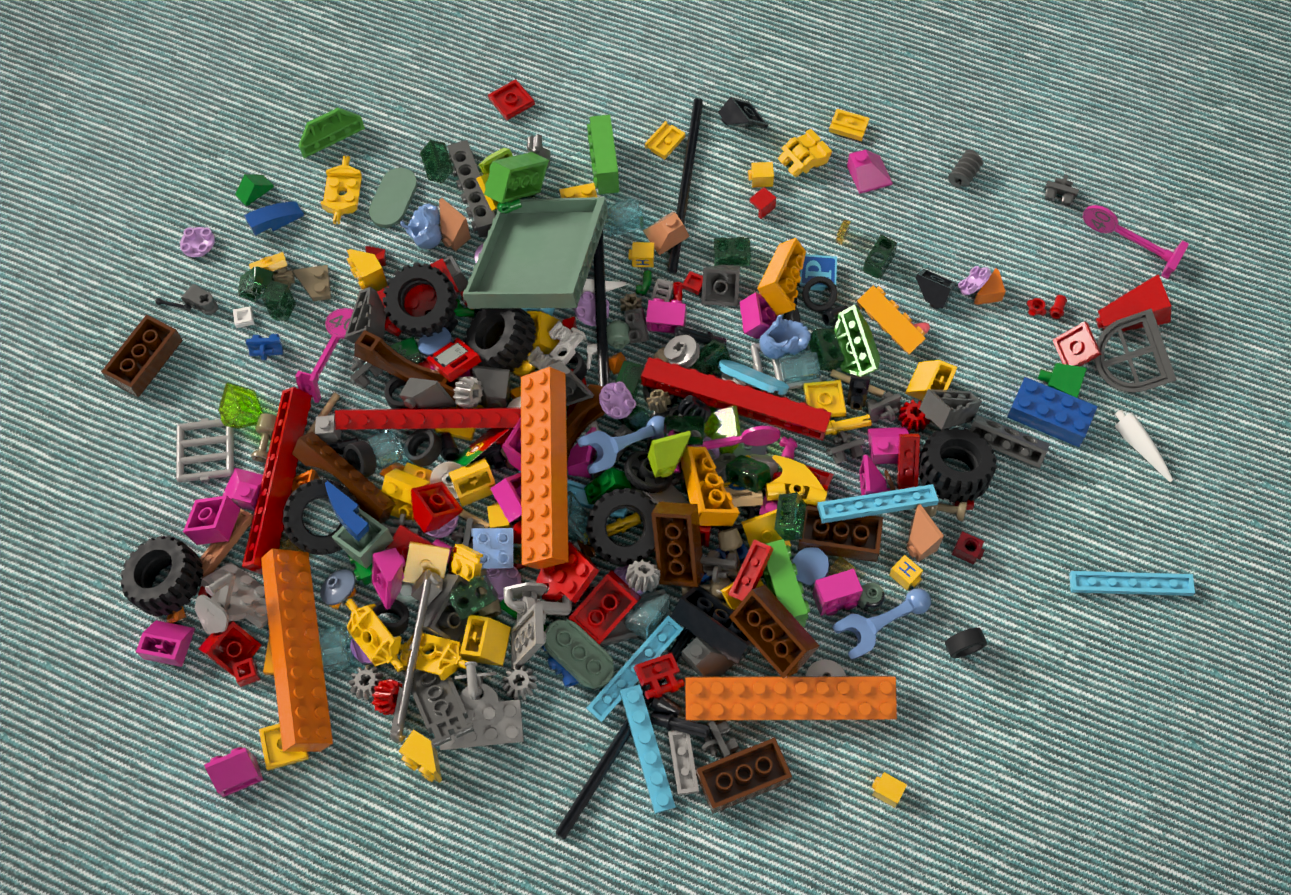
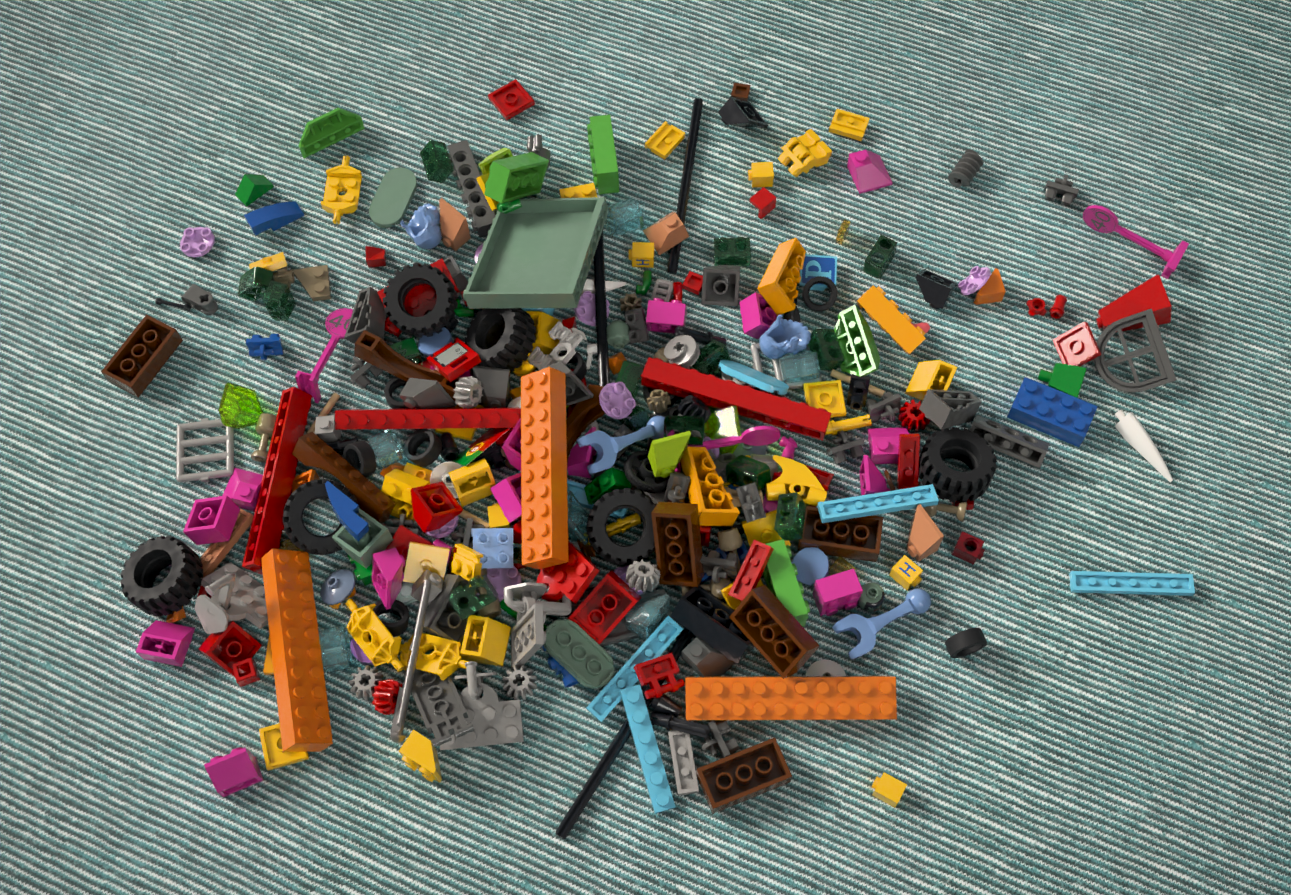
(243, 317): white tile -> none
(366, 269): yellow slope -> none
(677, 487): none -> dark grey hips
(741, 91): none -> reddish brown tile
(751, 502): none -> dark grey hips
(830, 315): black cone -> none

